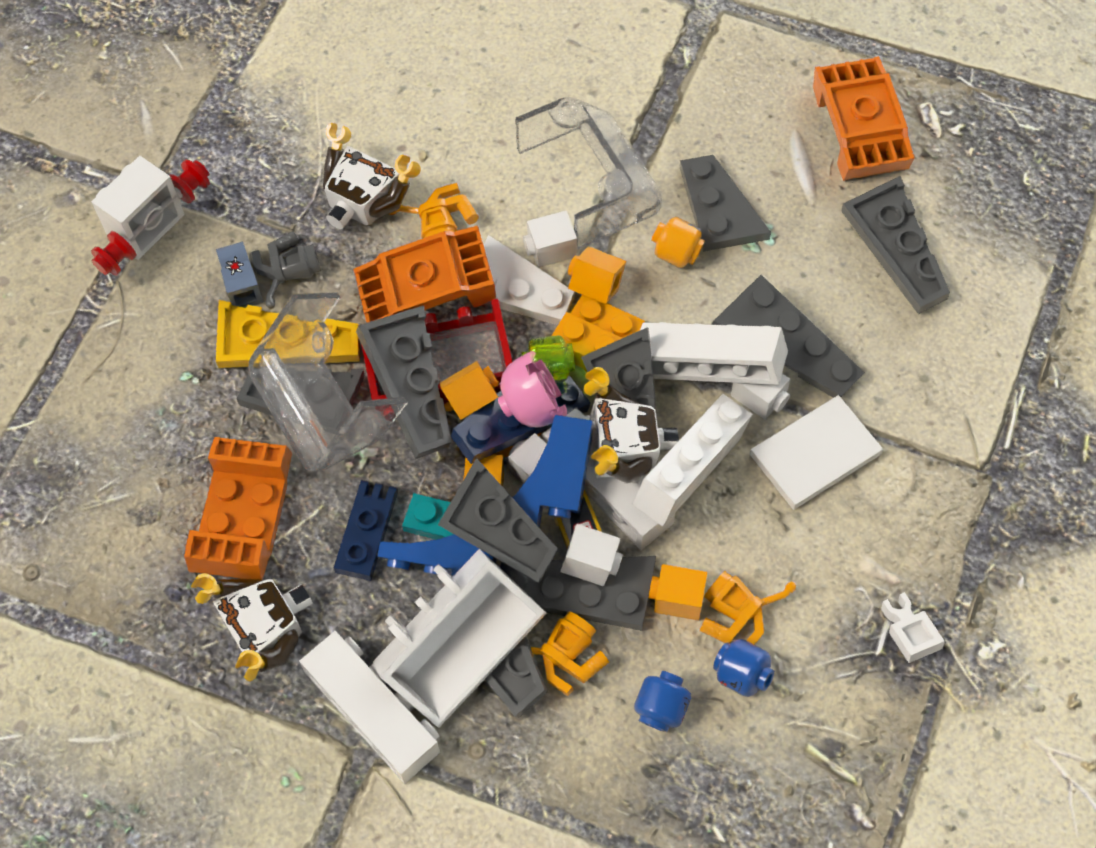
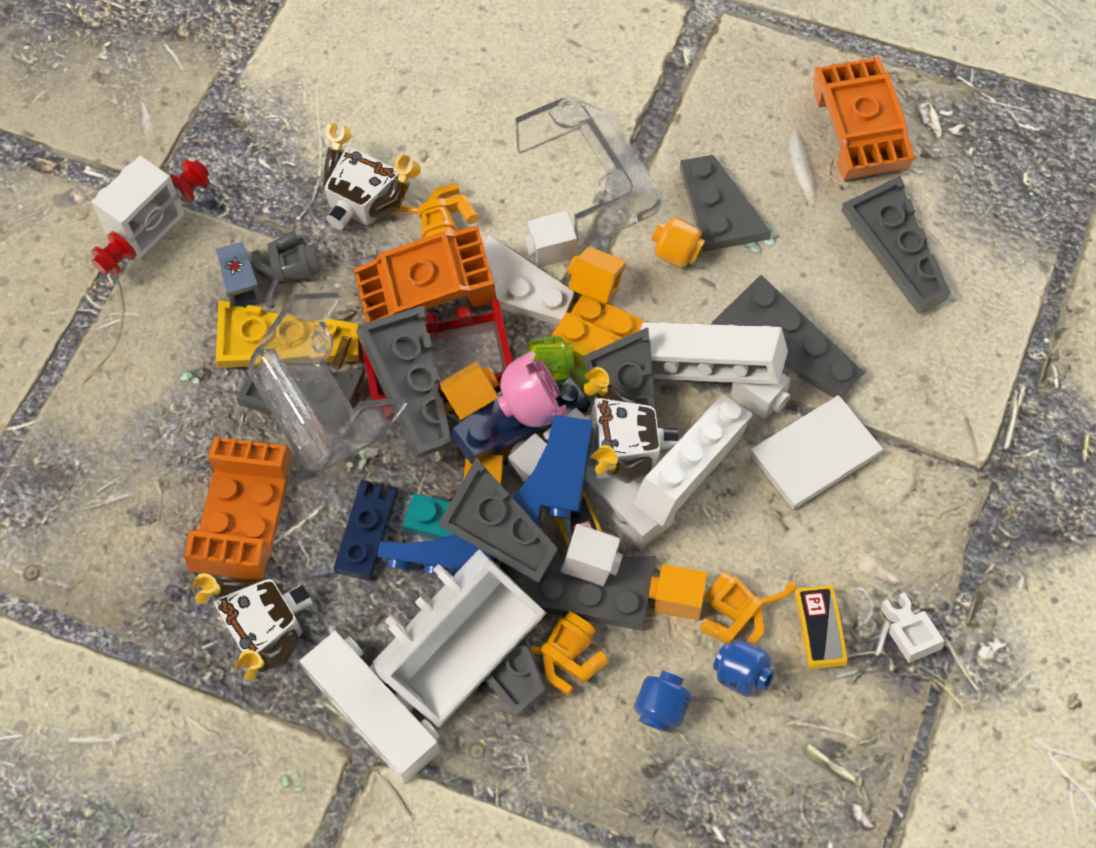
(344, 353): none -> reddish brown leg
(820, 627): none -> slope

